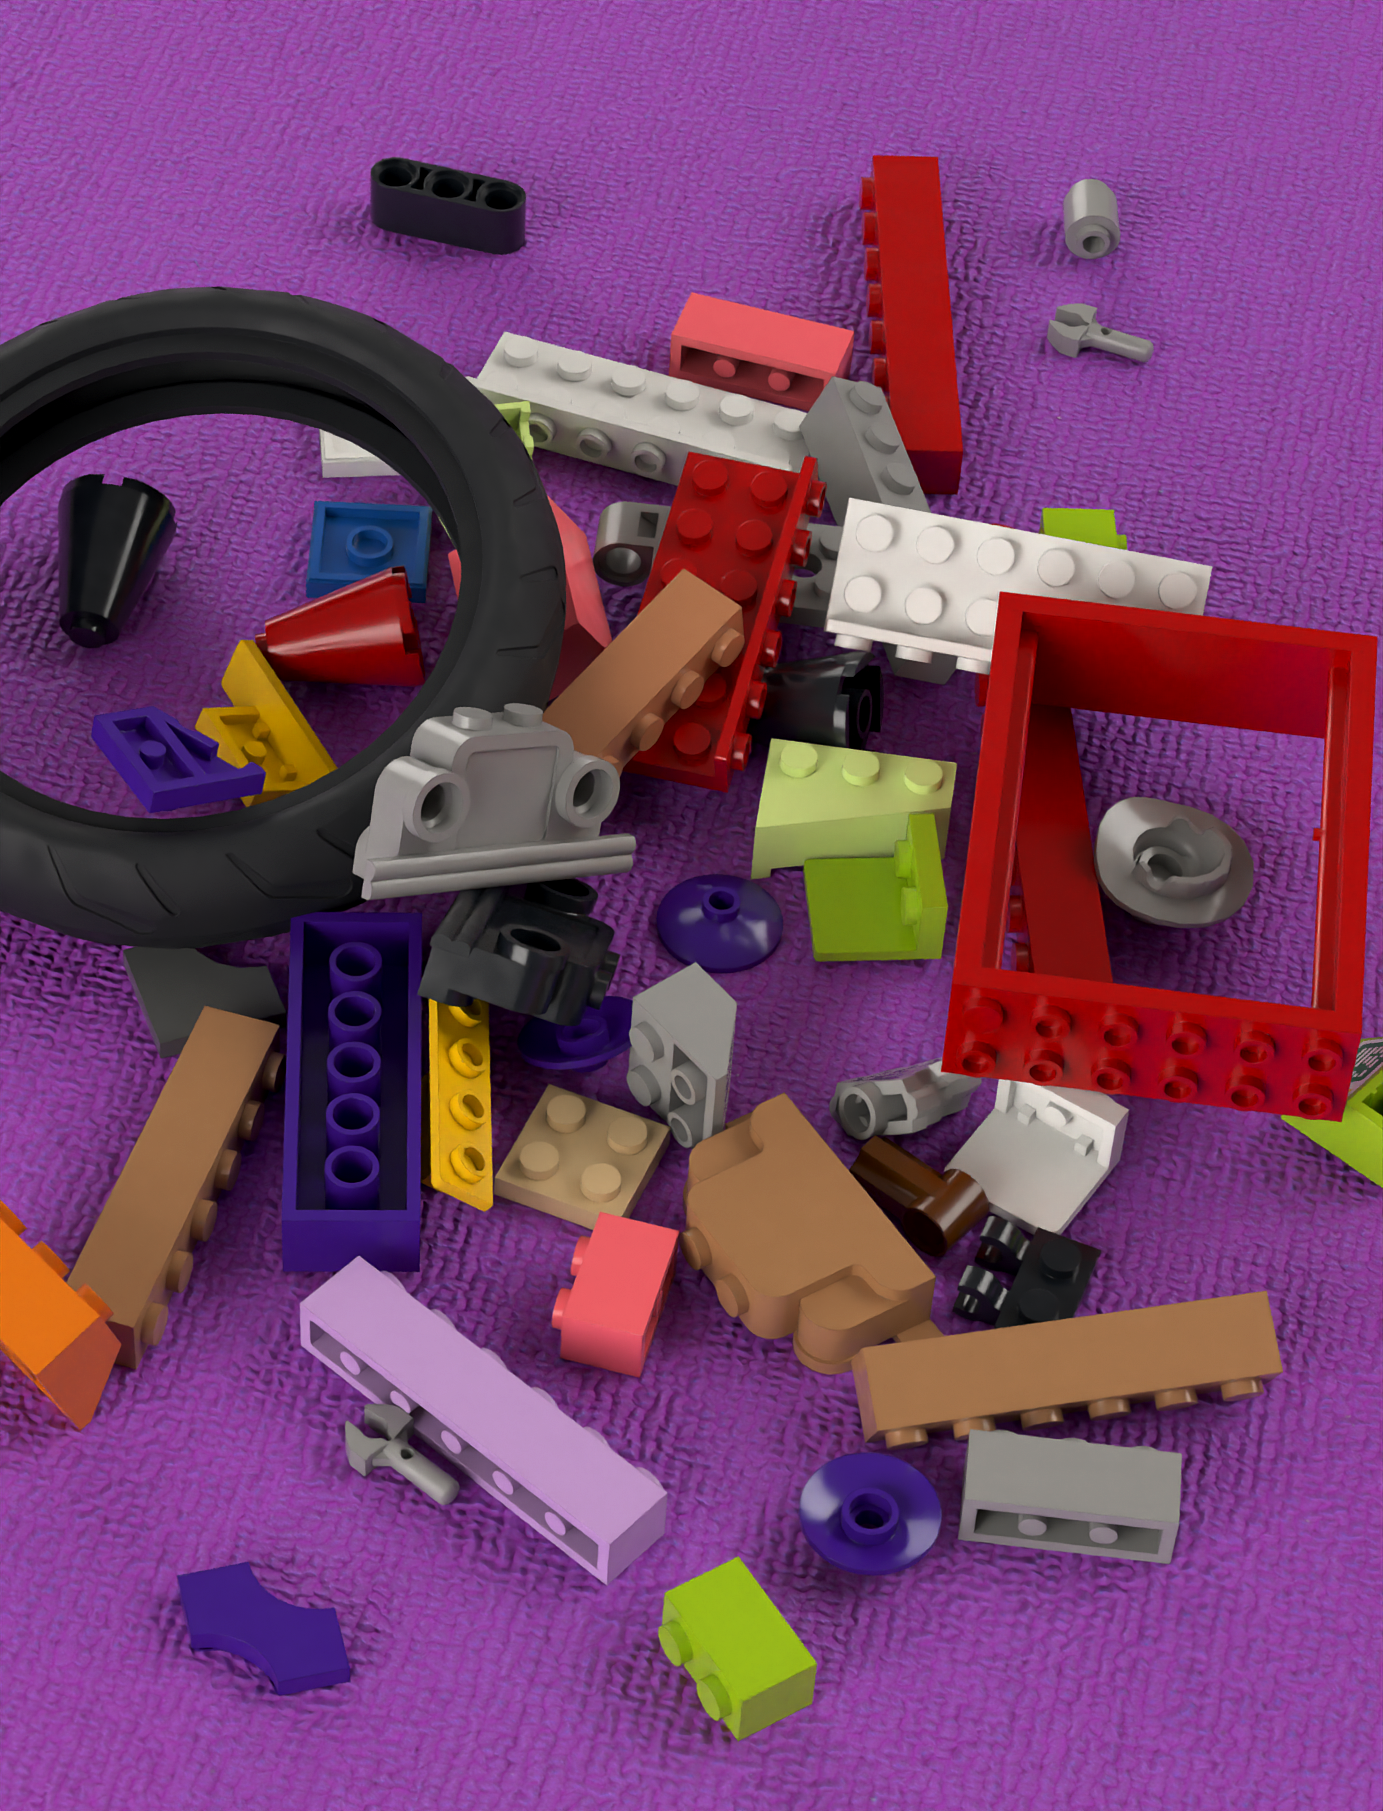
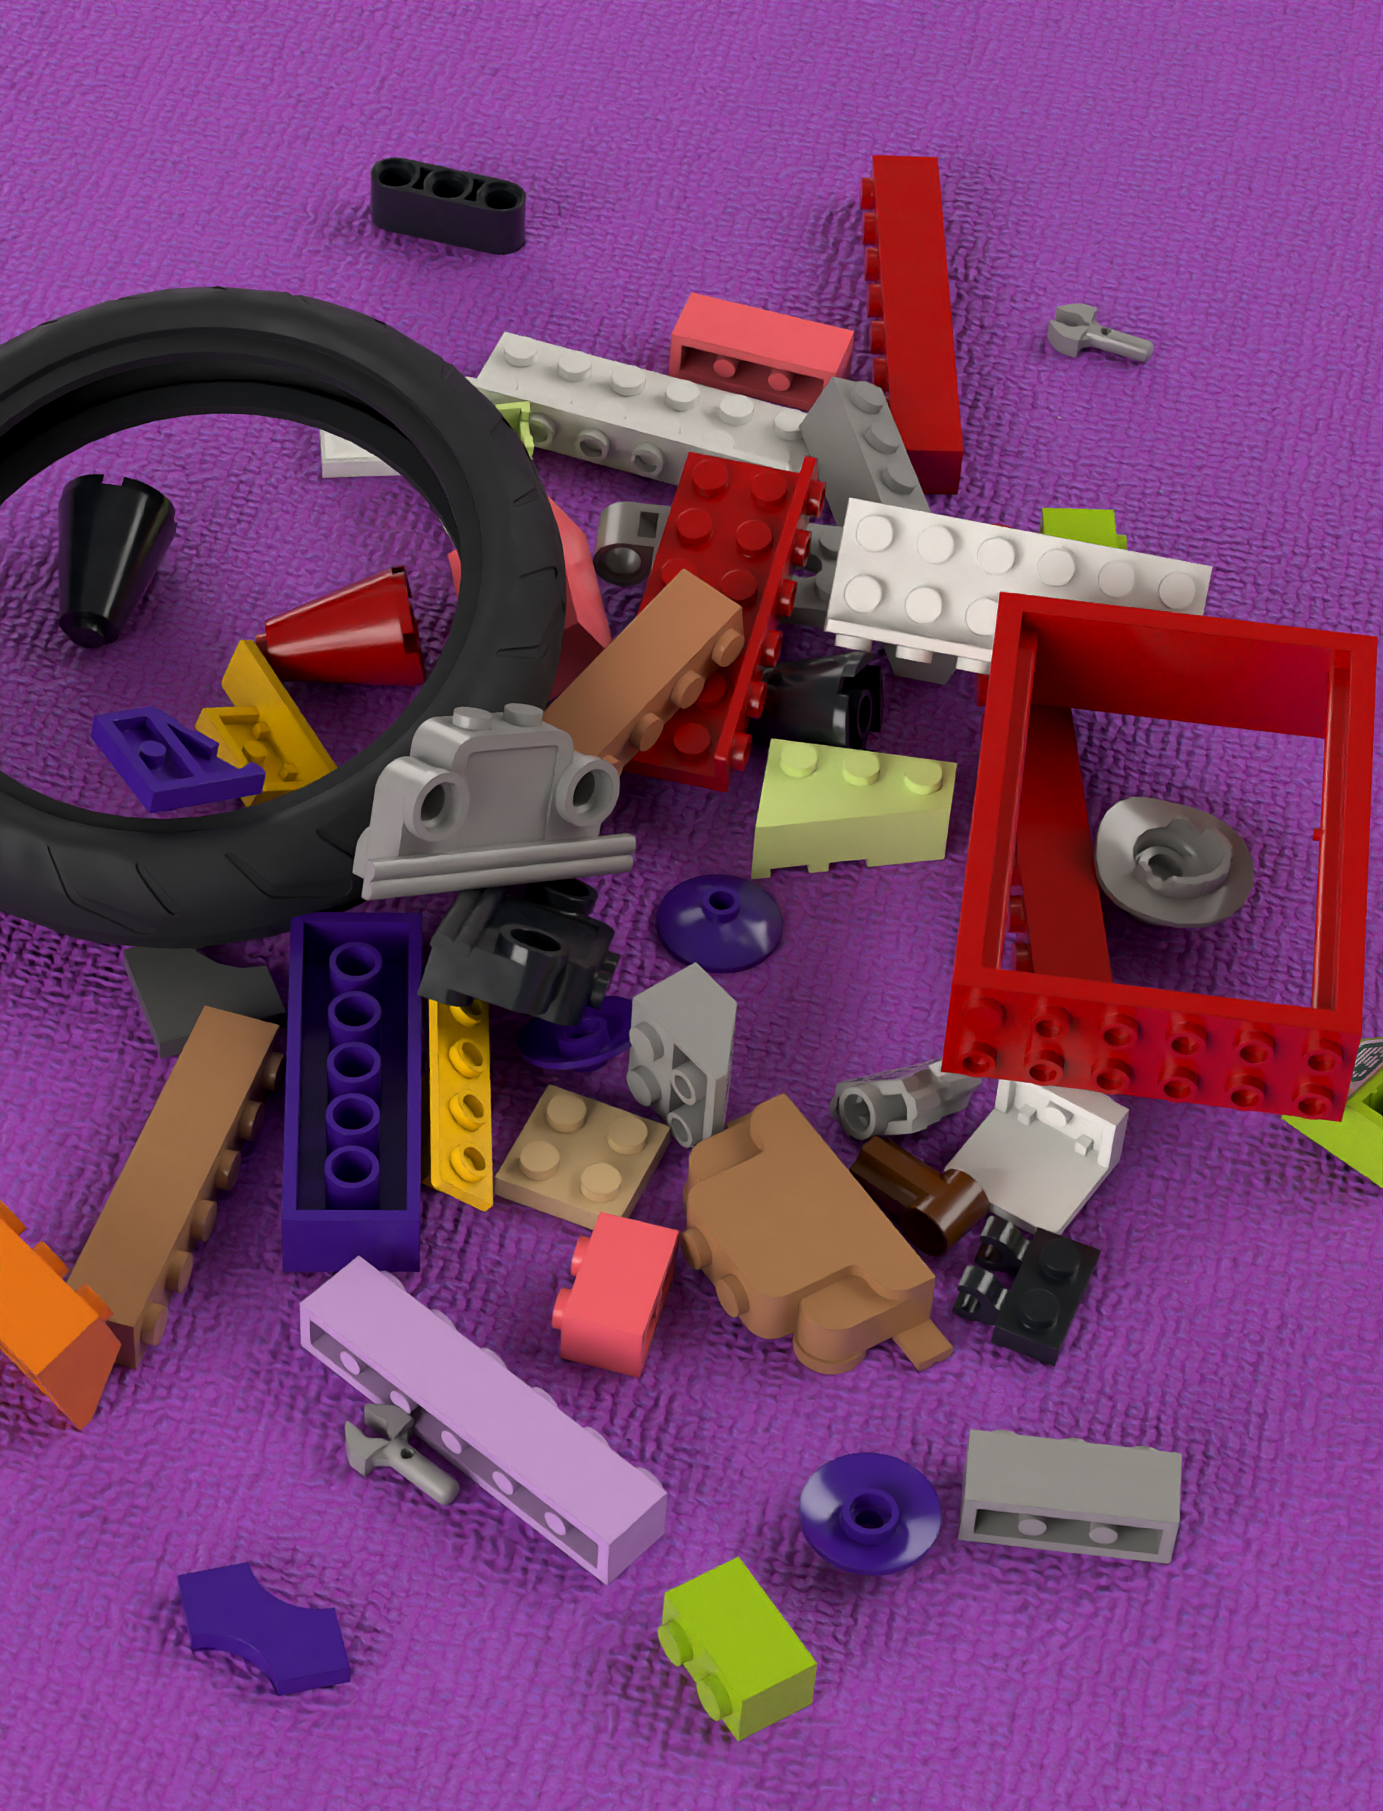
(365, 538): blue tile -> none
(880, 904): lime bracket -> none
(1066, 1368): medium nougat brick -> none
(1091, 219): light grey brick -> none

